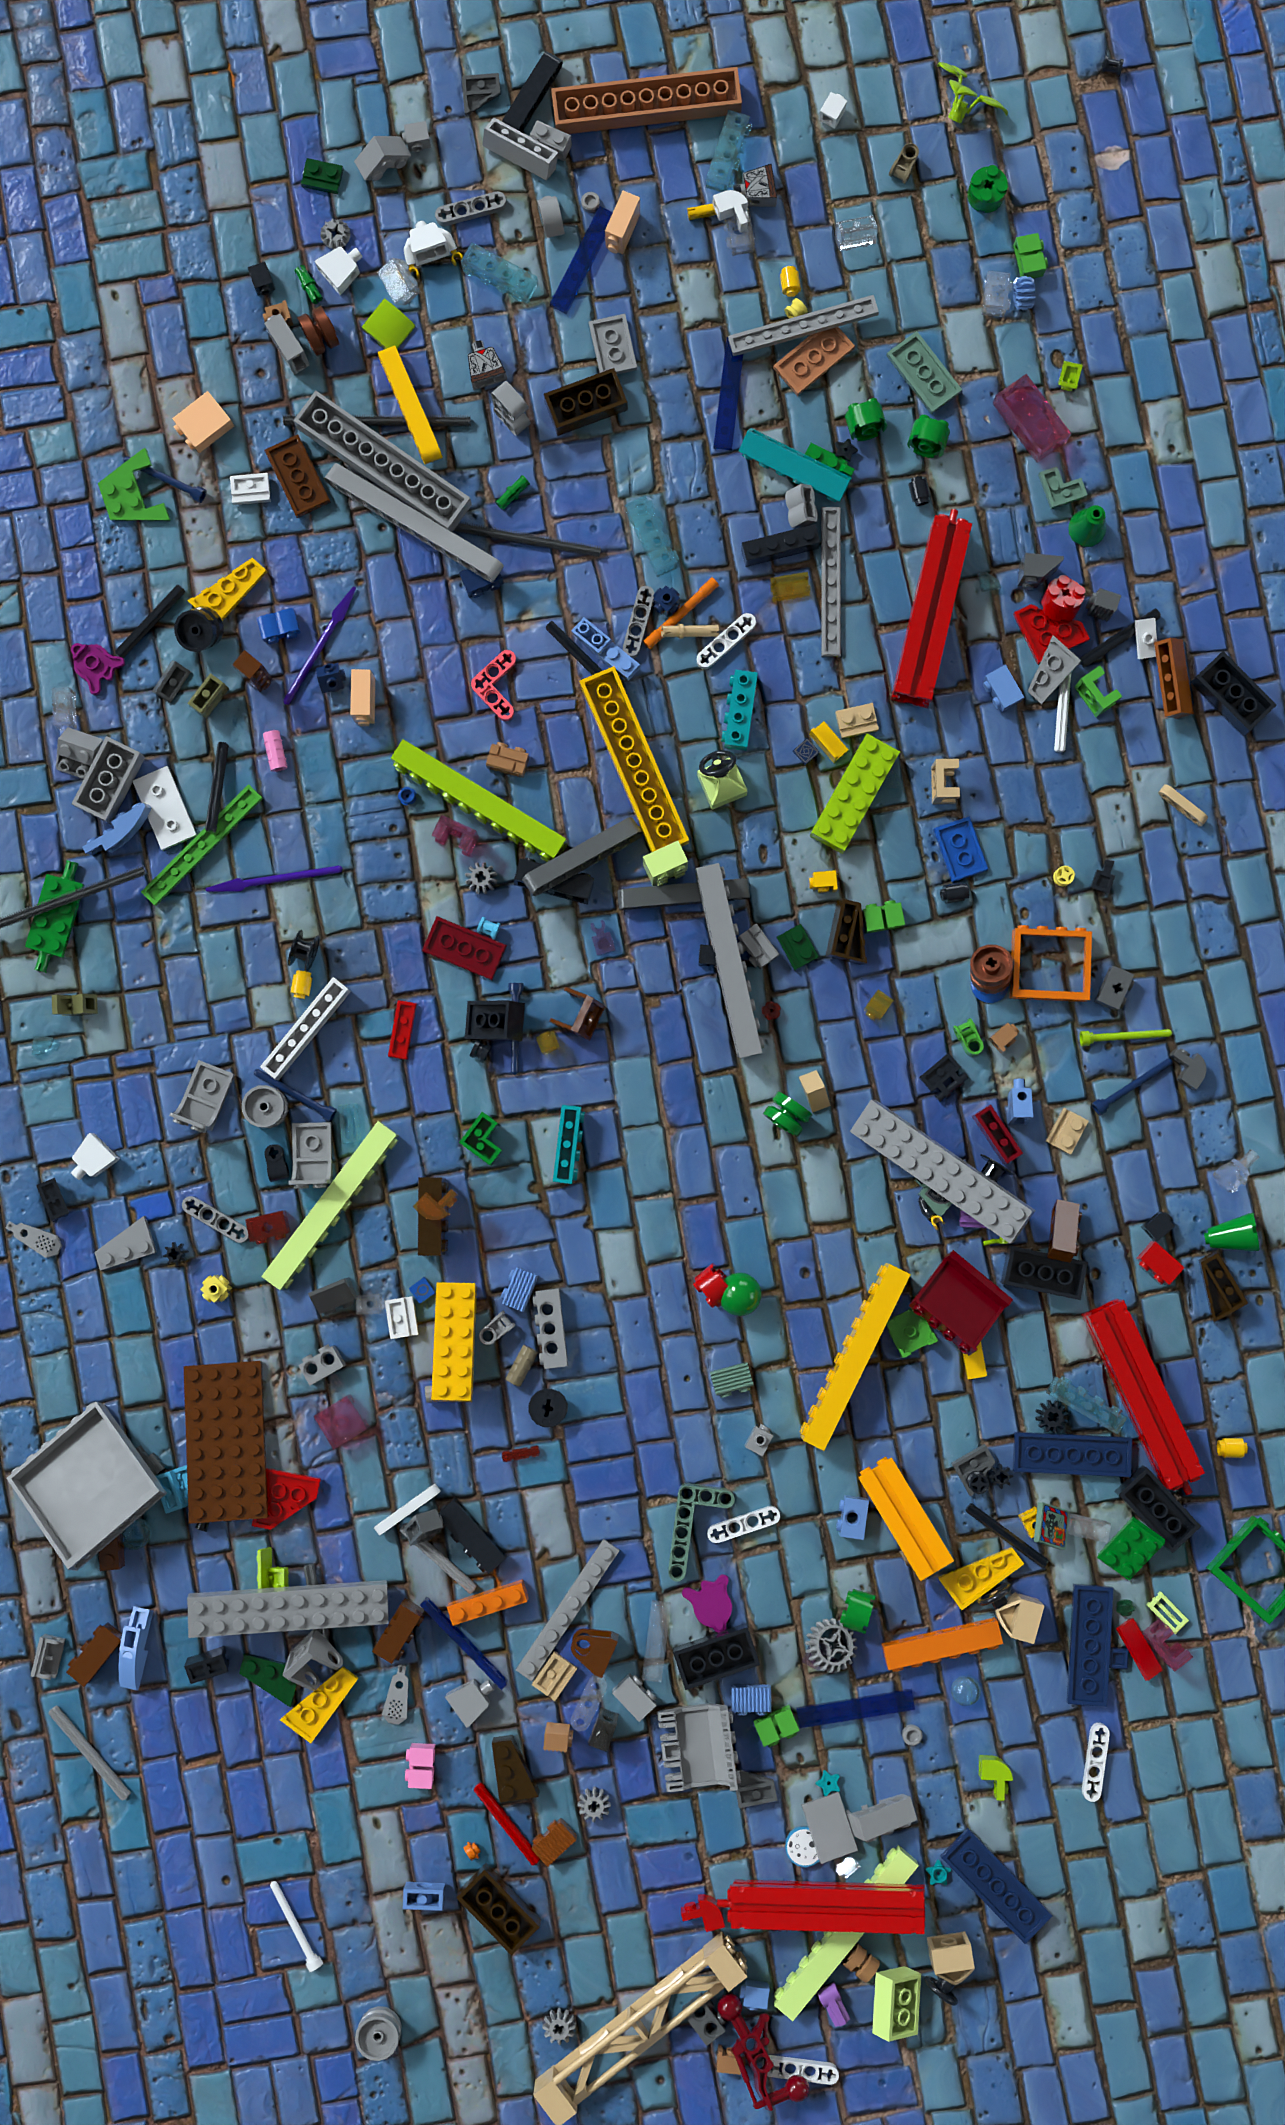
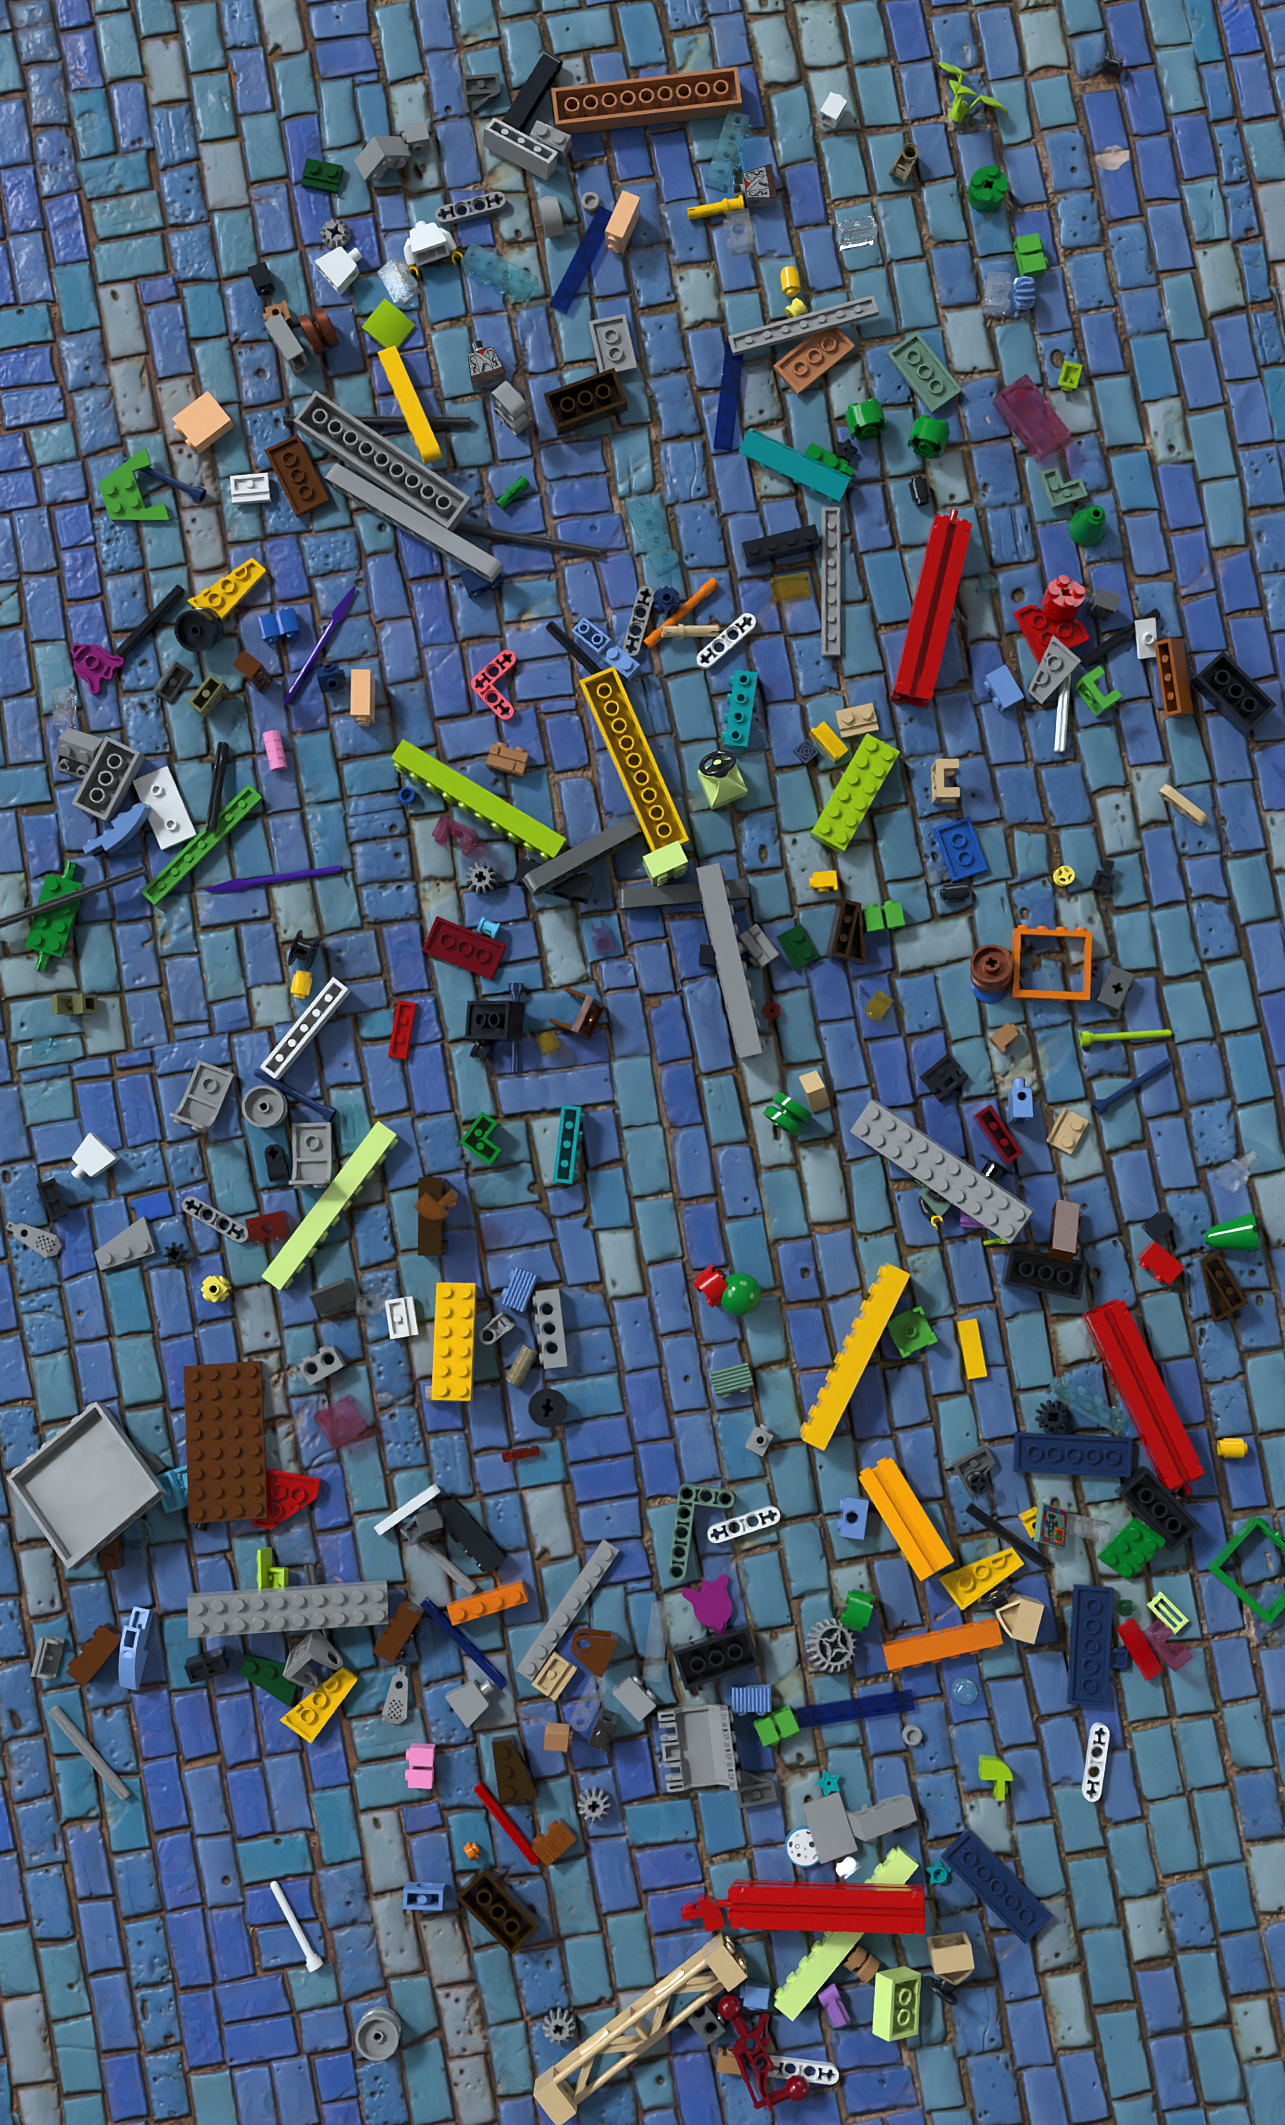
(308, 284): green pin -> none
(422, 1290): blue tile -> none
(731, 204): white brick -> none
(801, 506): light grey brick -> none
(960, 1302): dark red panel -> none
(968, 1036): bright green piece -> none
(1004, 1480): black gear -> none
(1036, 569): dark grey slope -> none
(1194, 1068): dark grey brick -> none

